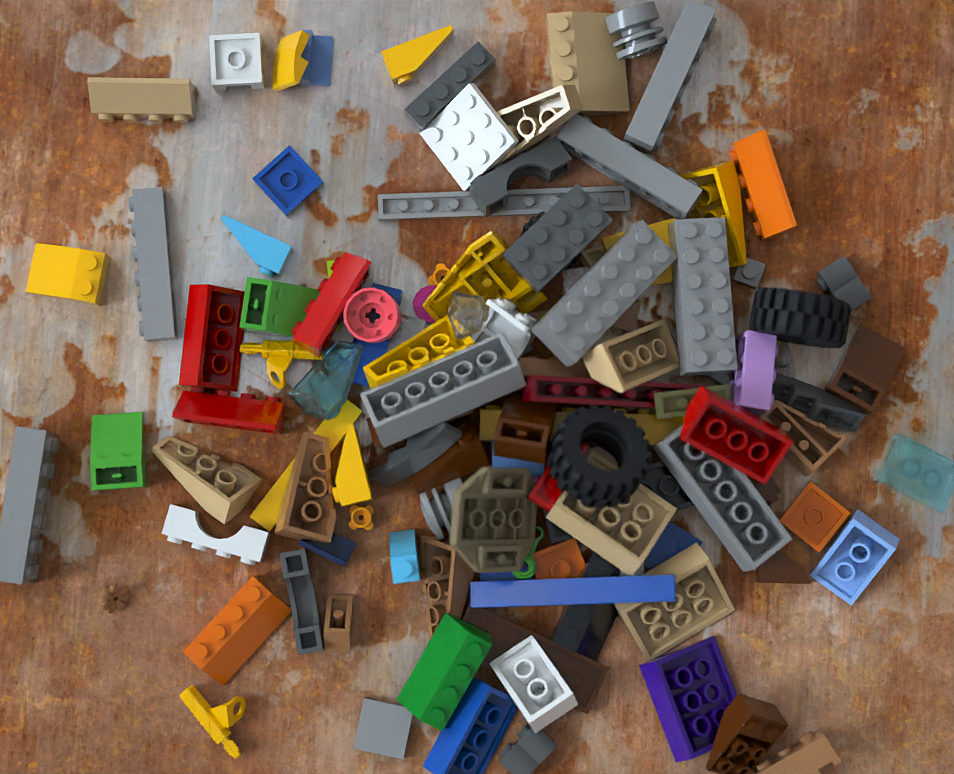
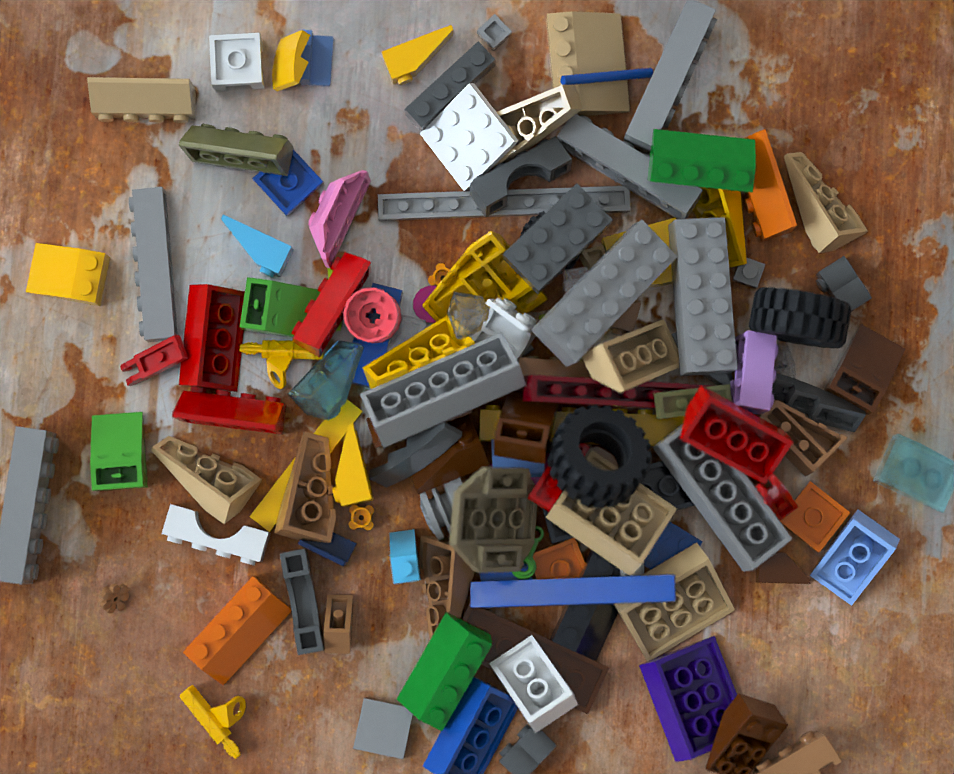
(155, 359): none -> red hinge
(238, 149): none -> olive slope
(336, 213): none -> bright pink wedge
(494, 32): none -> light grey plate
(606, 76): none -> blue bar
(636, 30): light grey wheel -> none
(702, 160): none -> green slope
(777, 498): none -> red hinge
(823, 214): none -> tan wedge

